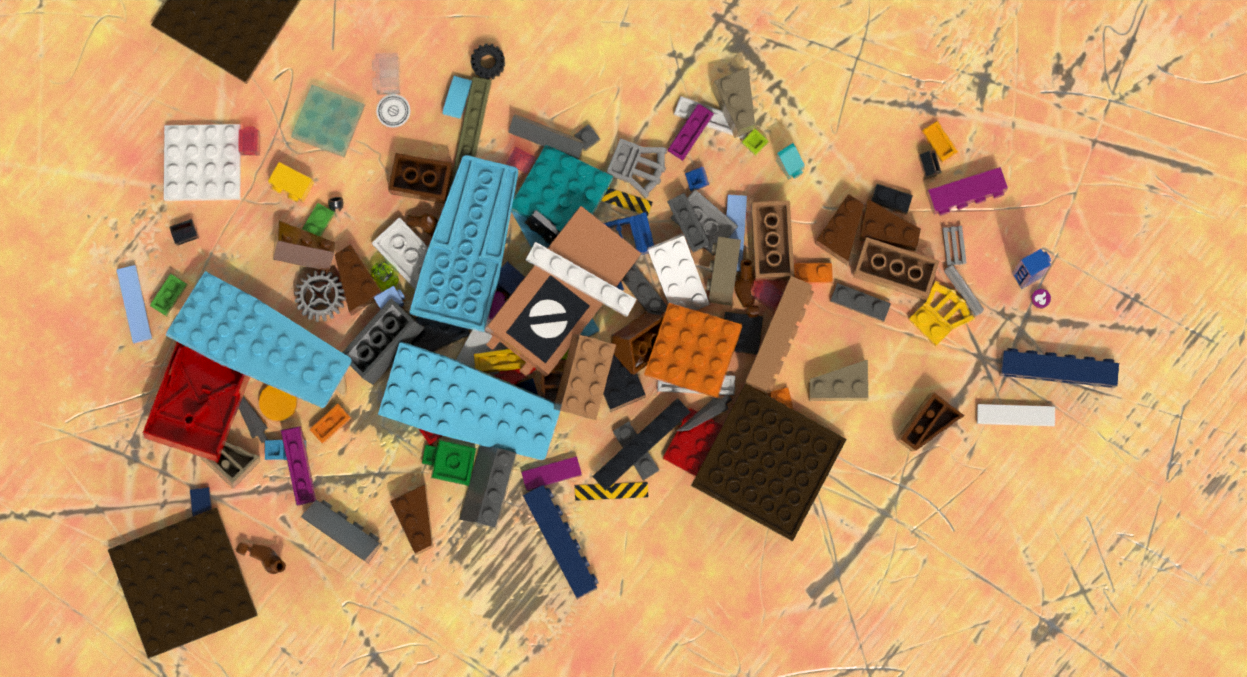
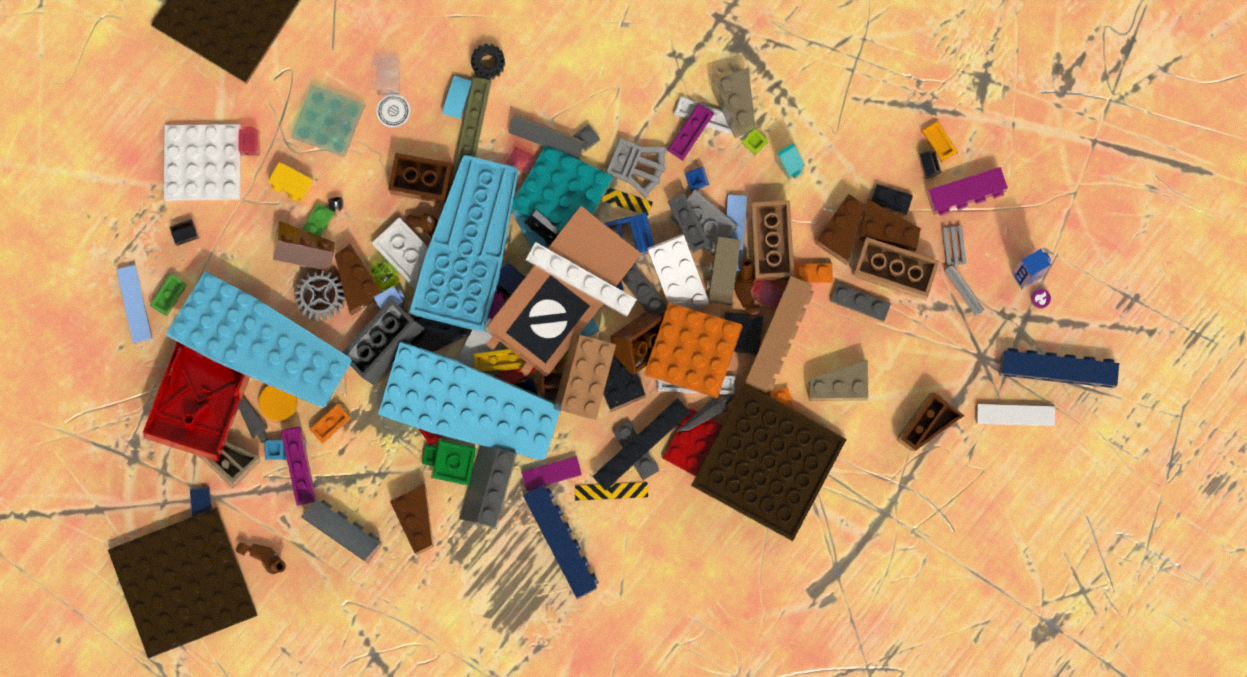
(931, 323): yellow plate -> none

